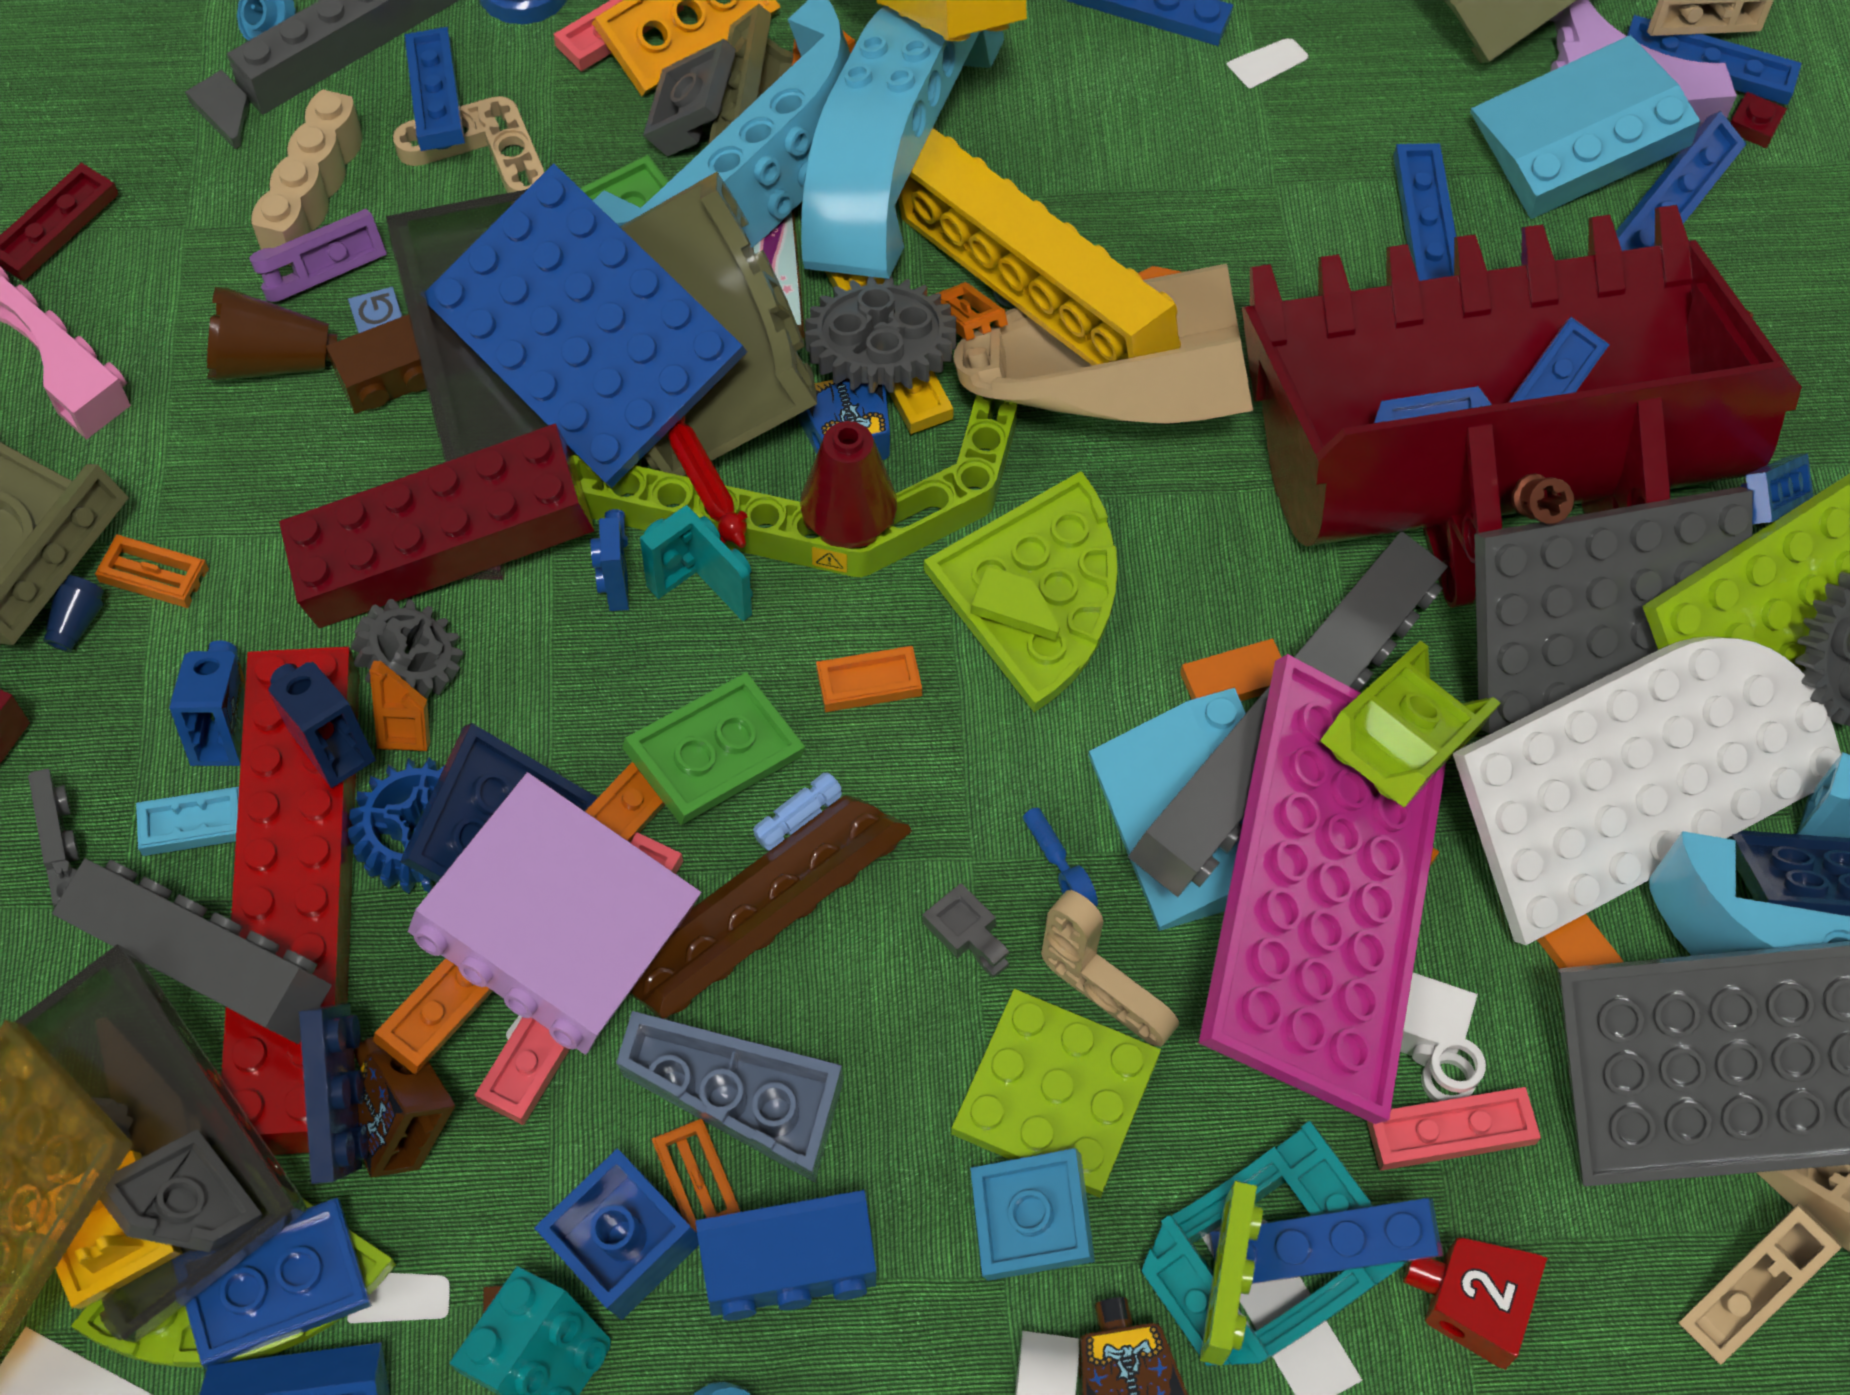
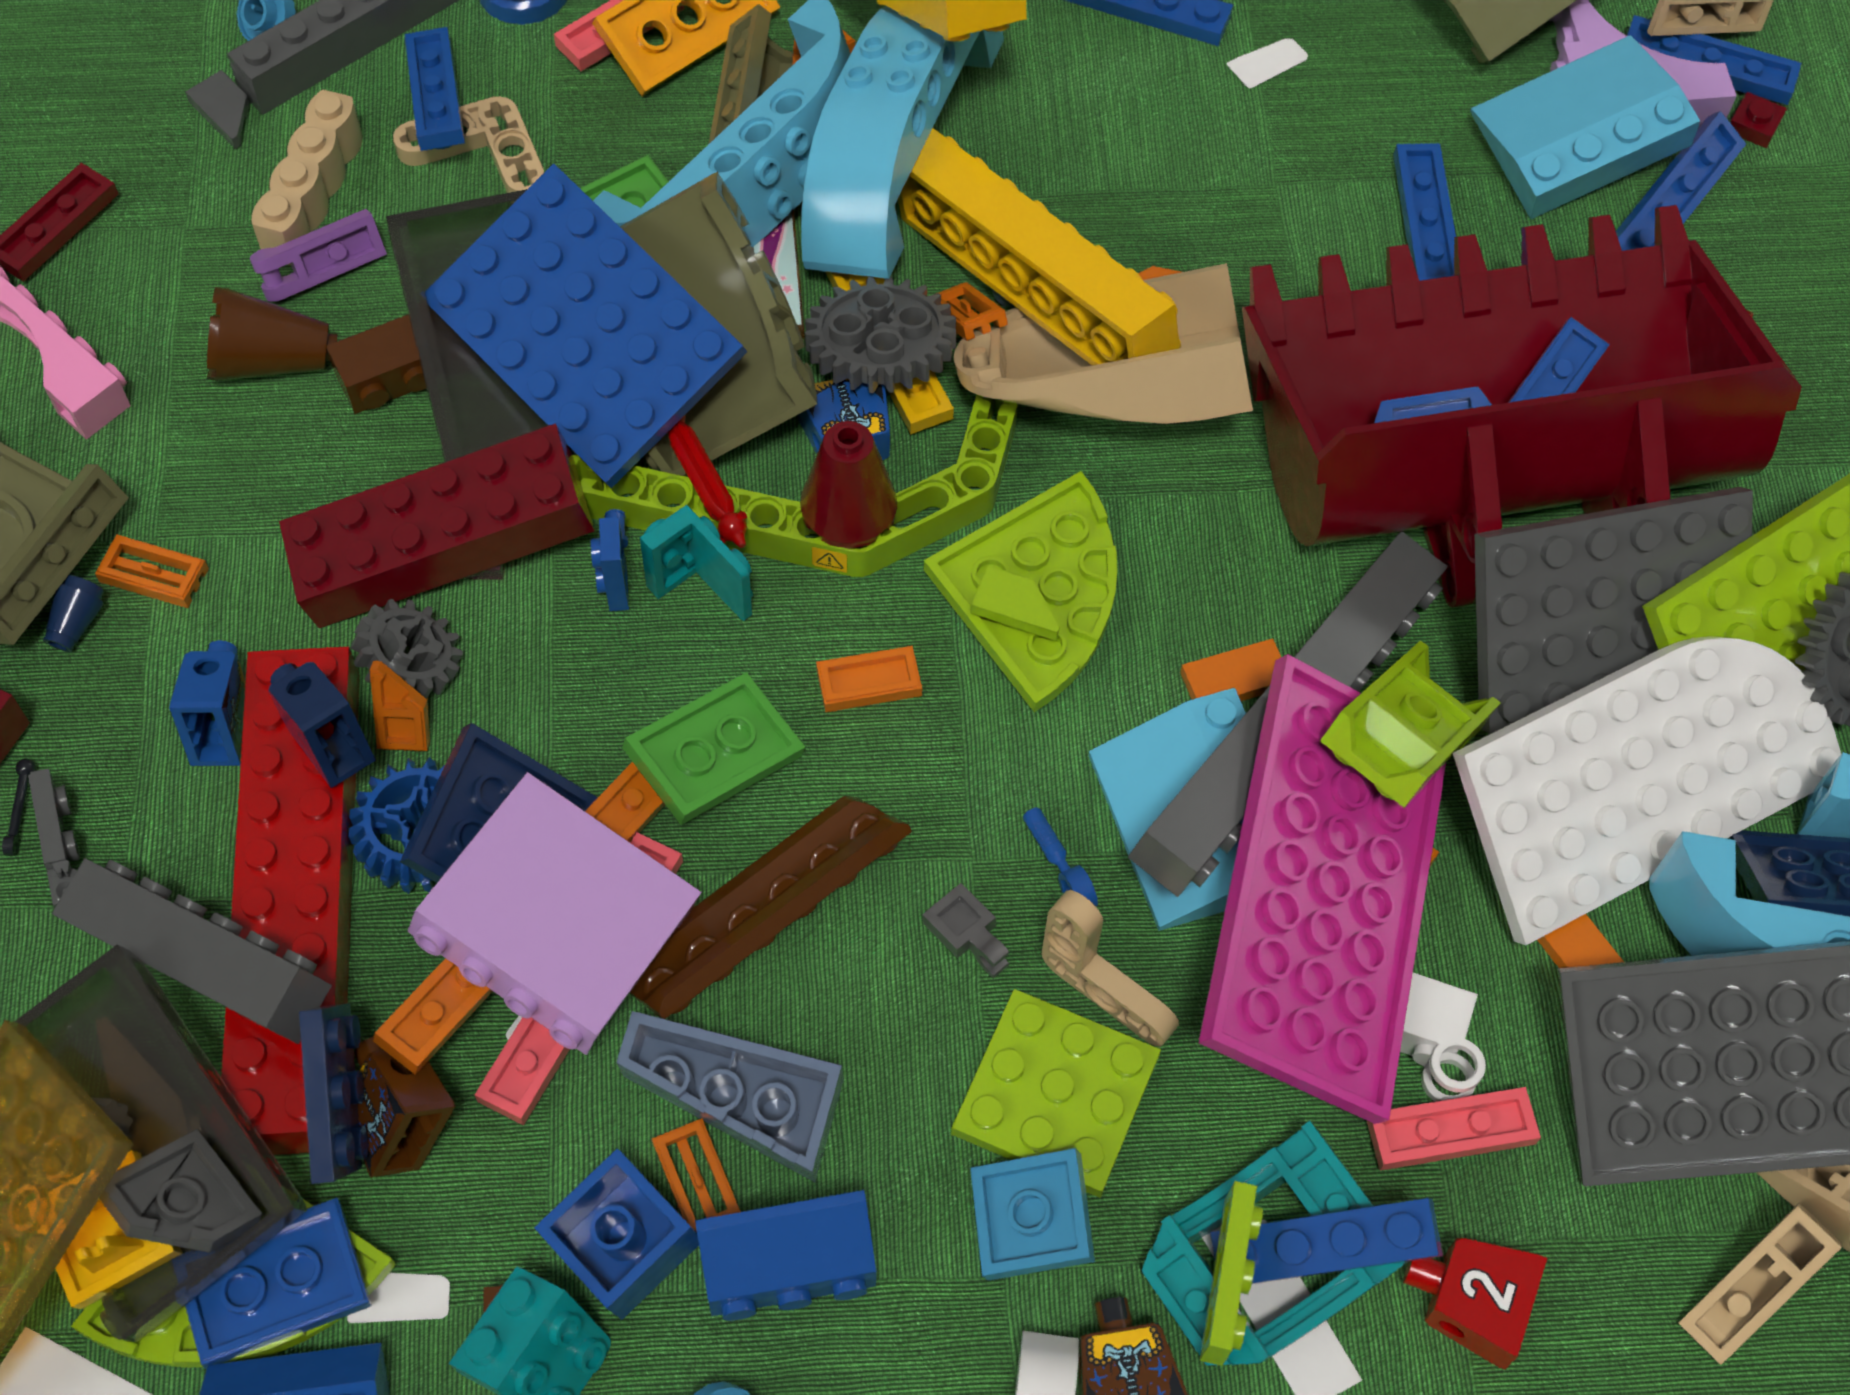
(10, 842): none -> black hinge
(187, 821): medium azure plate -> none
(374, 309): medium blue tile -> none
(689, 97): dark grey plate -> none
(797, 811): light blue axle -> none
(1553, 506): copper bush -> none
(1779, 487): blue plate -> none

